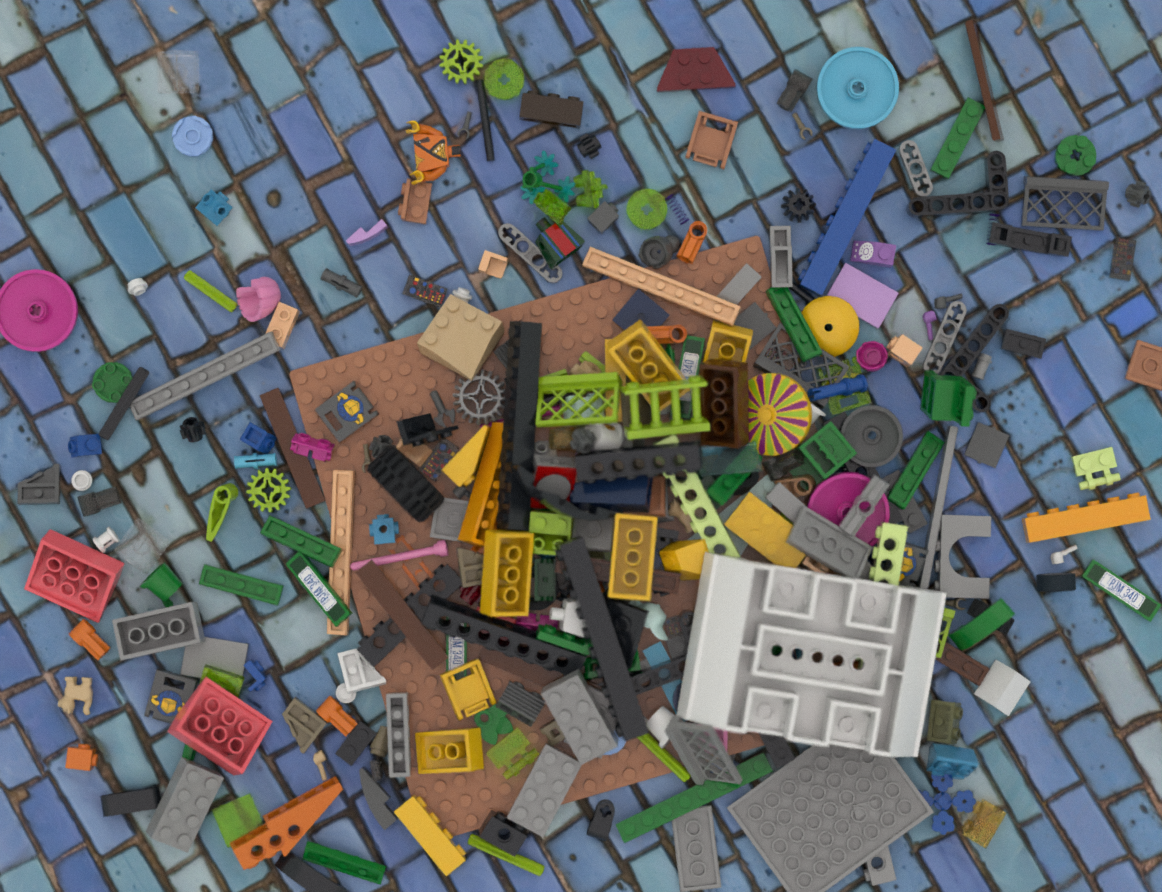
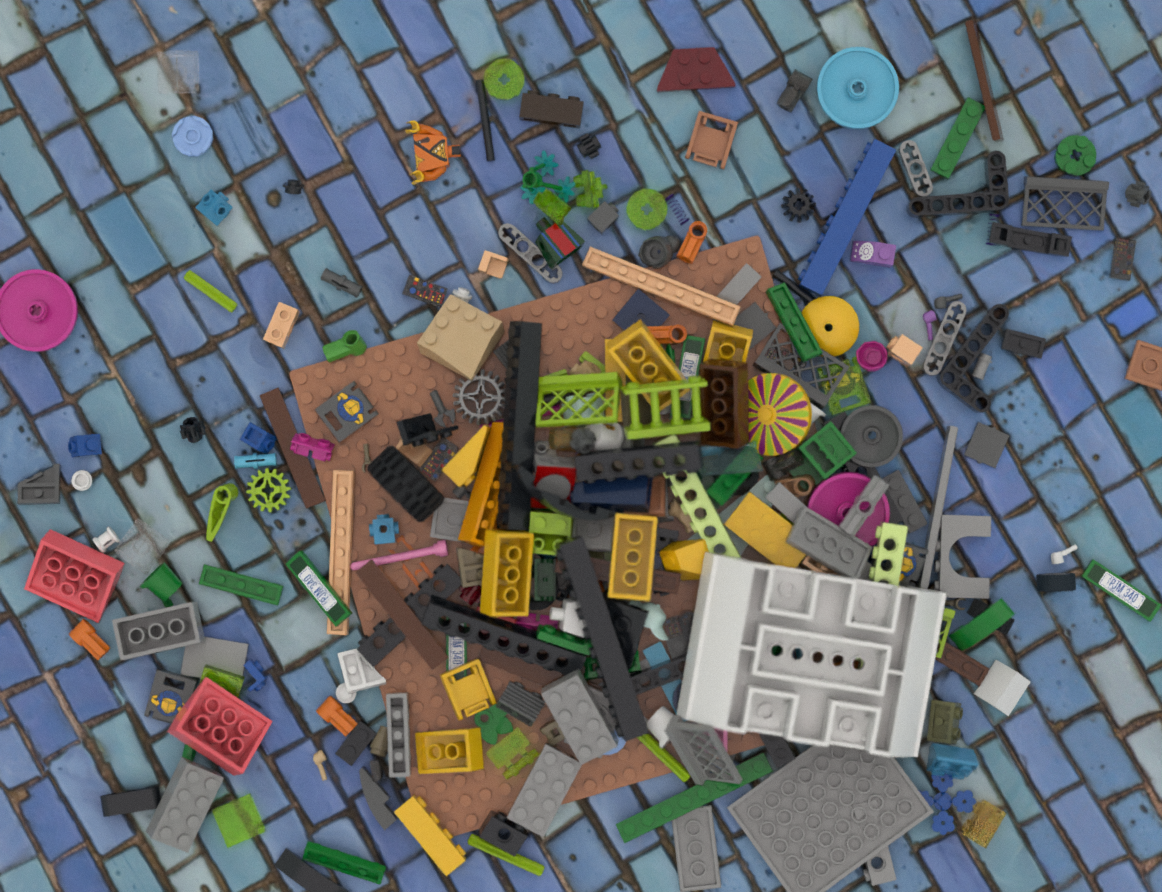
(77, 692): tan animal -> none
(81, 757): orange brick -> none
(94, 502): clear smoke piece -> none
(111, 381): green dish -> none
(124, 403): black axle -> none
(137, 287): white plate -> none
(204, 375): light grey tile -> none
(258, 299): bright pink hair -> none
(293, 186): none -> black plate
(300, 811): orange brick -> none
(301, 541): green tile -> none
(303, 723): dark tan wing -> none
(349, 344): none -> bright green piece
(361, 236): lavender slope -> none
(379, 444): dark grey gear -> none
(415, 202): nougat bracket -> none
(453, 63): lime gear -> none
(466, 125): dark grey hand -> none
(601, 823): black piece -> none
(780, 256): light grey slope -> none
(801, 126): dark tan hand -> none
(845, 387): blue pin -> none
(866, 295): lavender tile -> none
(915, 470): green tile -> none
(947, 398): green bracket -> none
(1085, 519): light orange brick -> none
(1093, 462): yellowish green plate -> none

